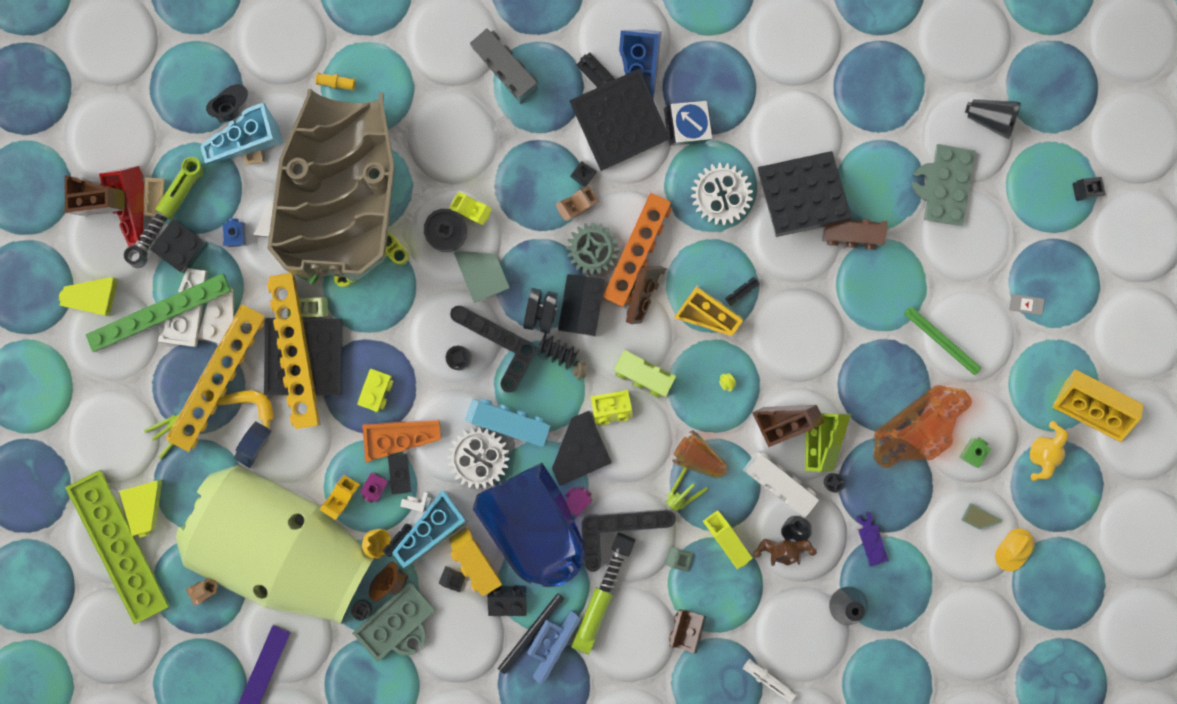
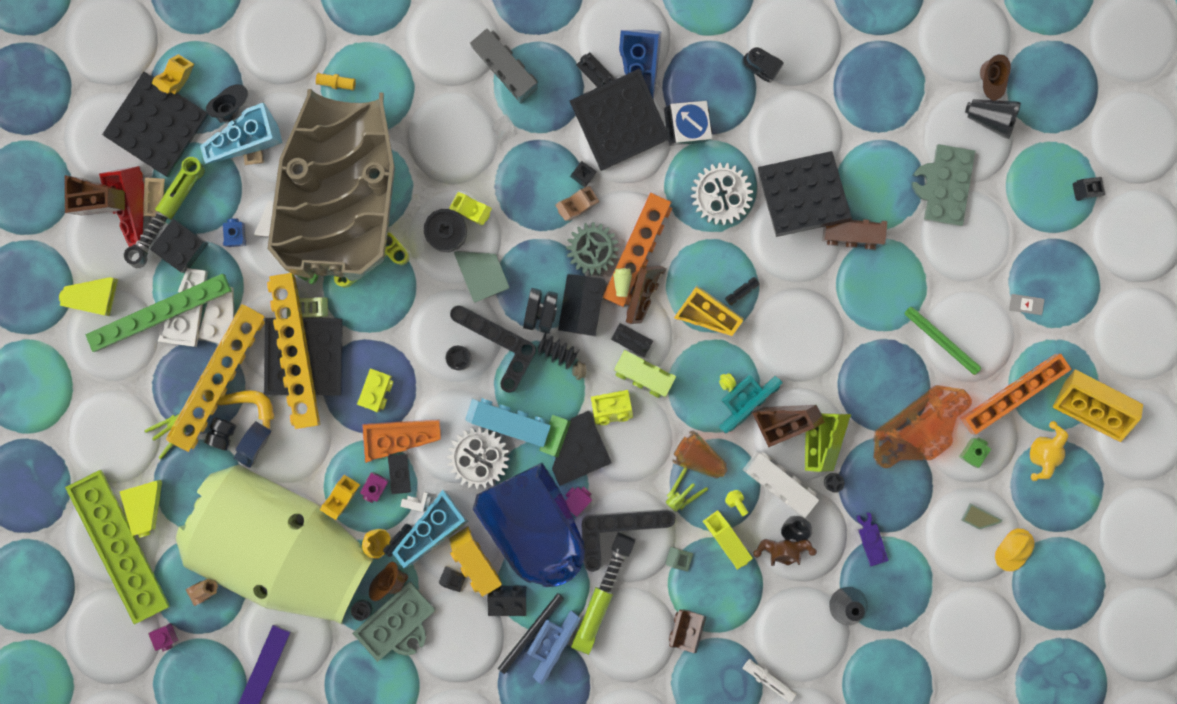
(155, 125): none -> black plate
(163, 637): none -> magenta brick
(174, 76): none -> yellow brick
(220, 433): none -> black wheel
(555, 436): none -> bright green tile
(622, 281): none -> yellowish green cone
(632, 340): none -> black hinge
(735, 498): none -> neon yellow plate
(745, 398): none -> teal bracket
(764, 64): none -> black piece
(995, 76): none -> reddish brown piece
(1015, 393): none -> orange brick

